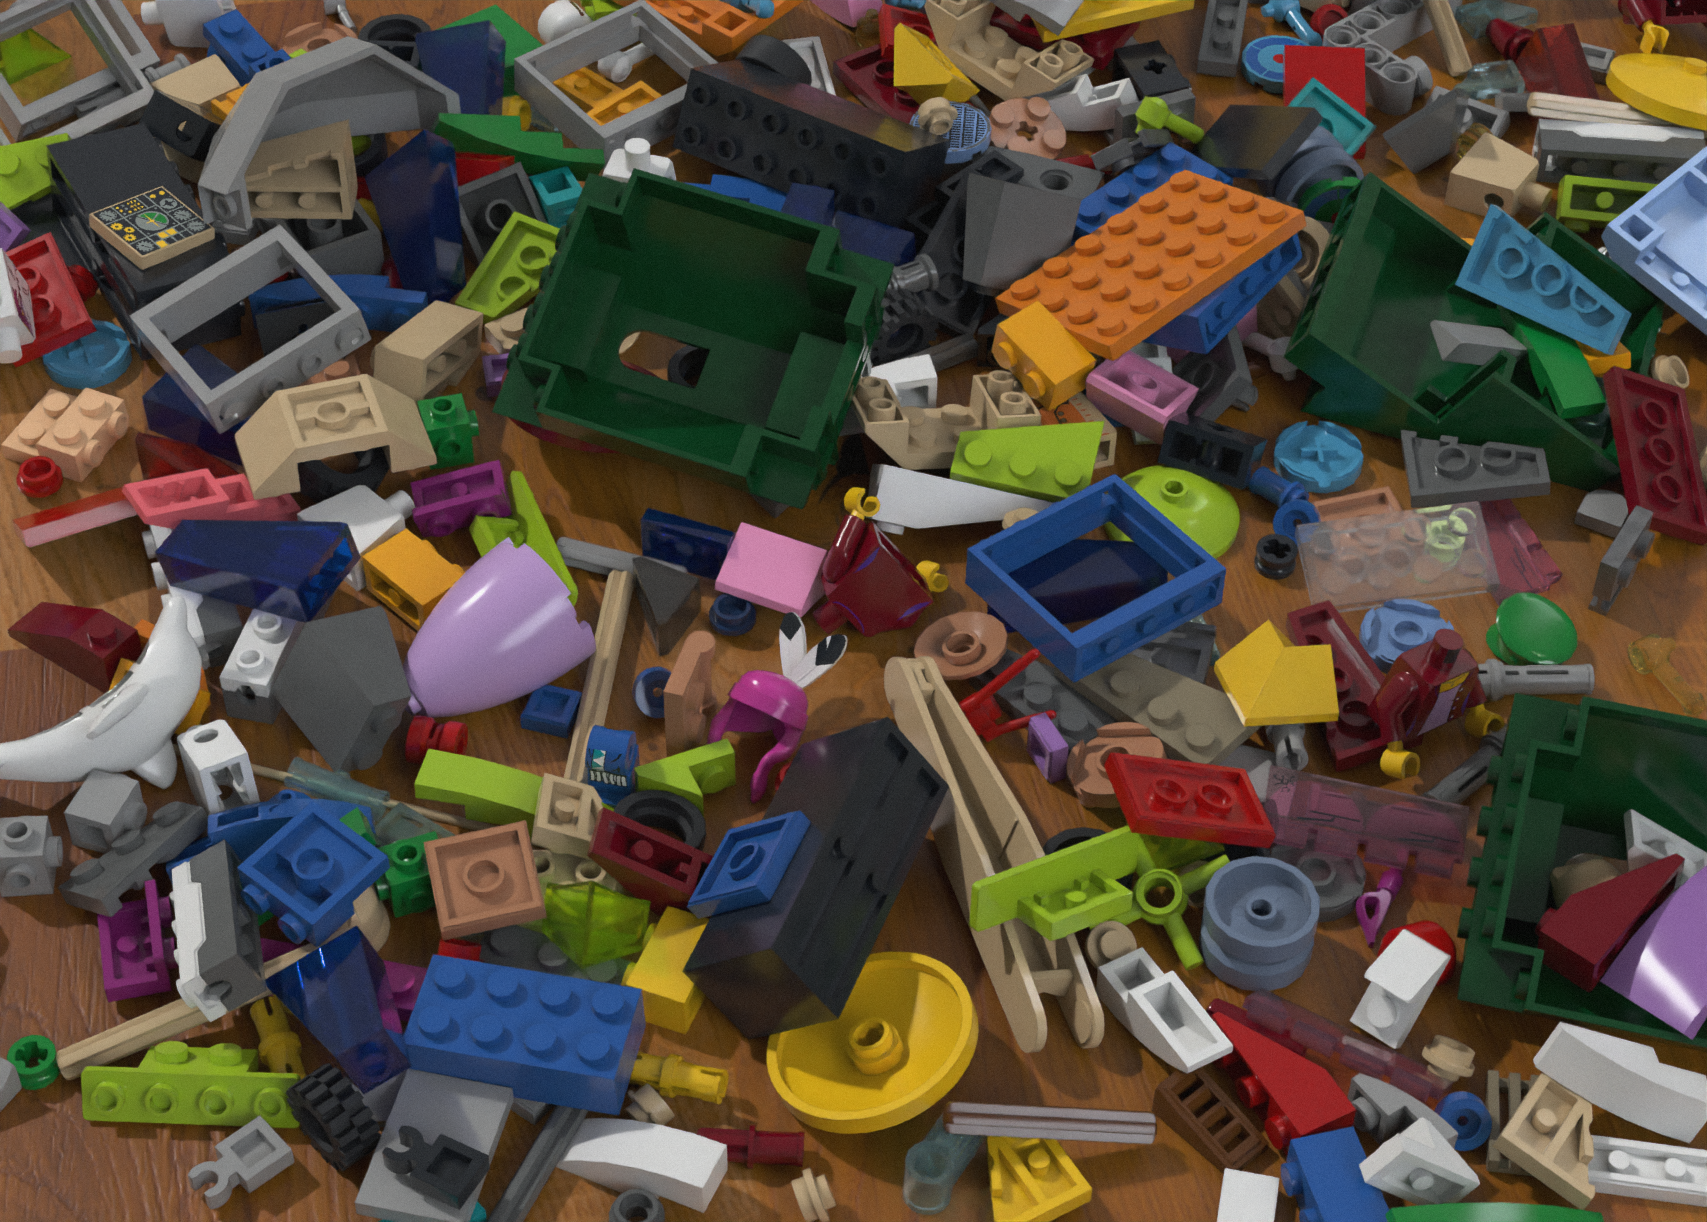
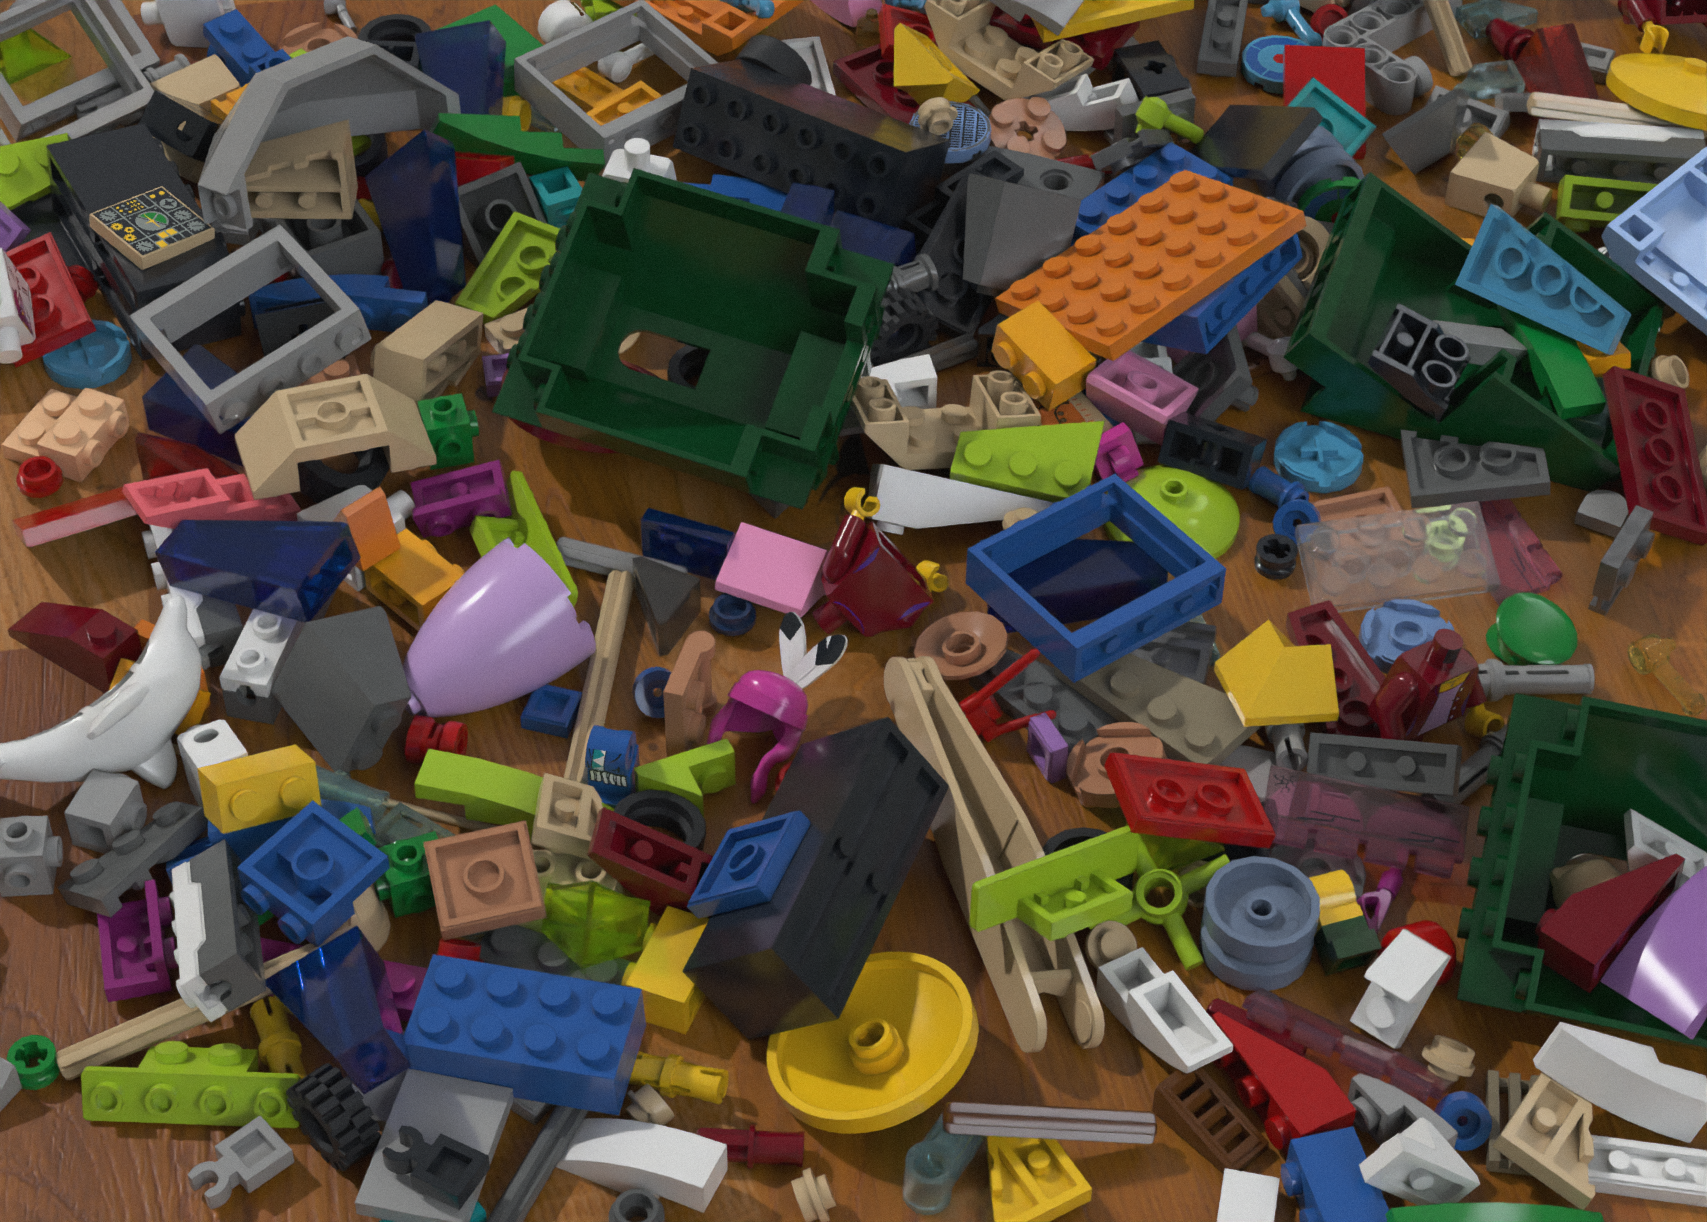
(258, 788): none -> yellow brick
(371, 527): none -> orange slope
(1118, 454): none -> dark pink tile
(1342, 931): none -> leg
(1387, 763): none -> dark grey plate
(1420, 360): none -> black slope

